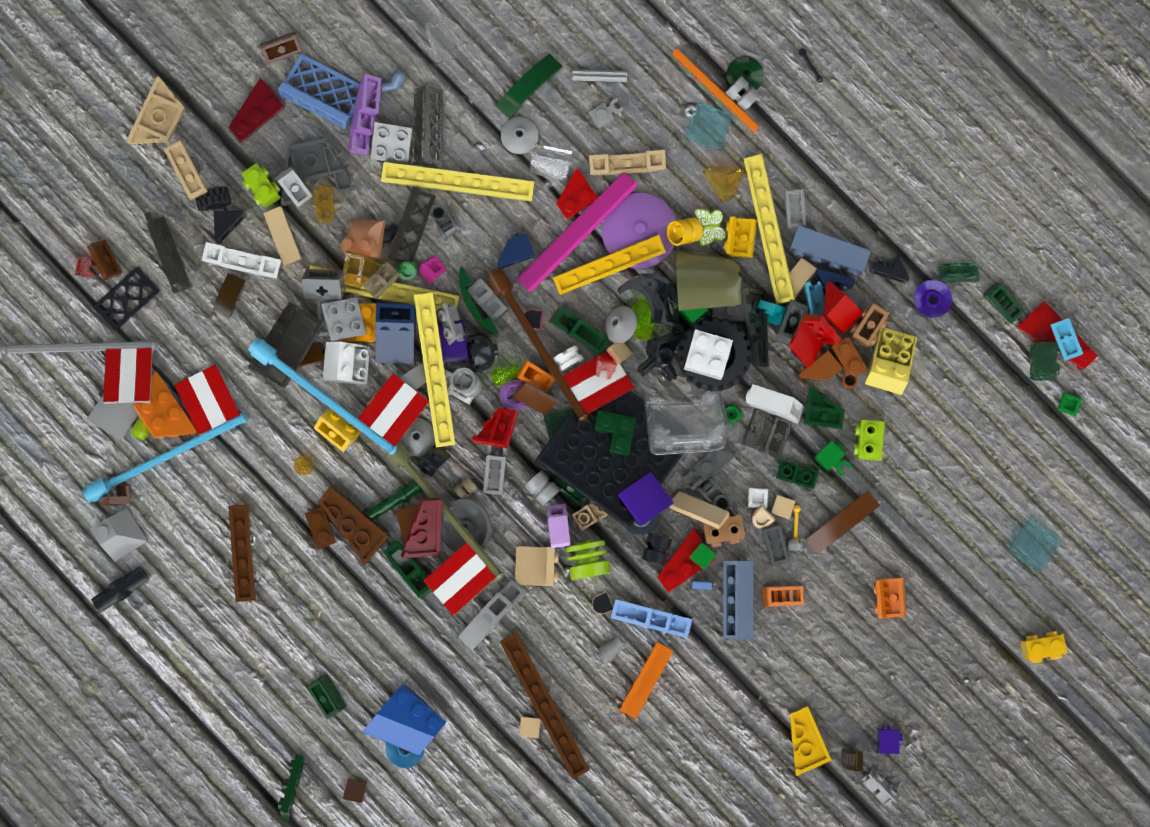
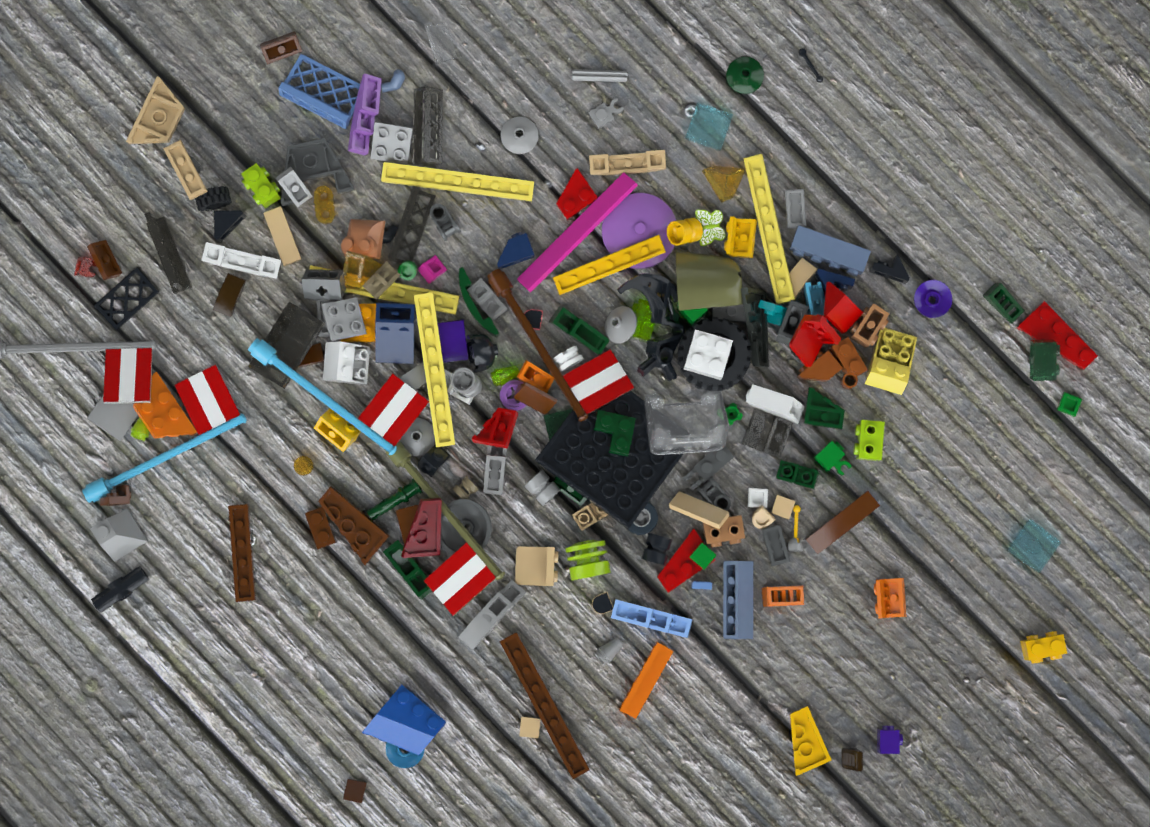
(256, 111): dark red wing -> none
(296, 768): dark green wing -> none
(327, 696): dark green slope -> none
(448, 315): light grey hinge -> none
(528, 85): dark green slope -> none
(550, 162): clear panel -> none
(558, 525): lavender slope -> none
(607, 365): clear red tile -> none
(619, 352): tan tile -> none
(645, 499): dark purple slope -> none
(715, 91): orange tile -> none
(747, 98): light grey wheel -> none
(875, 780): light grey hinge -> none
(958, 272): clear green plate -> none
(1066, 339): medium azure hinge -> none

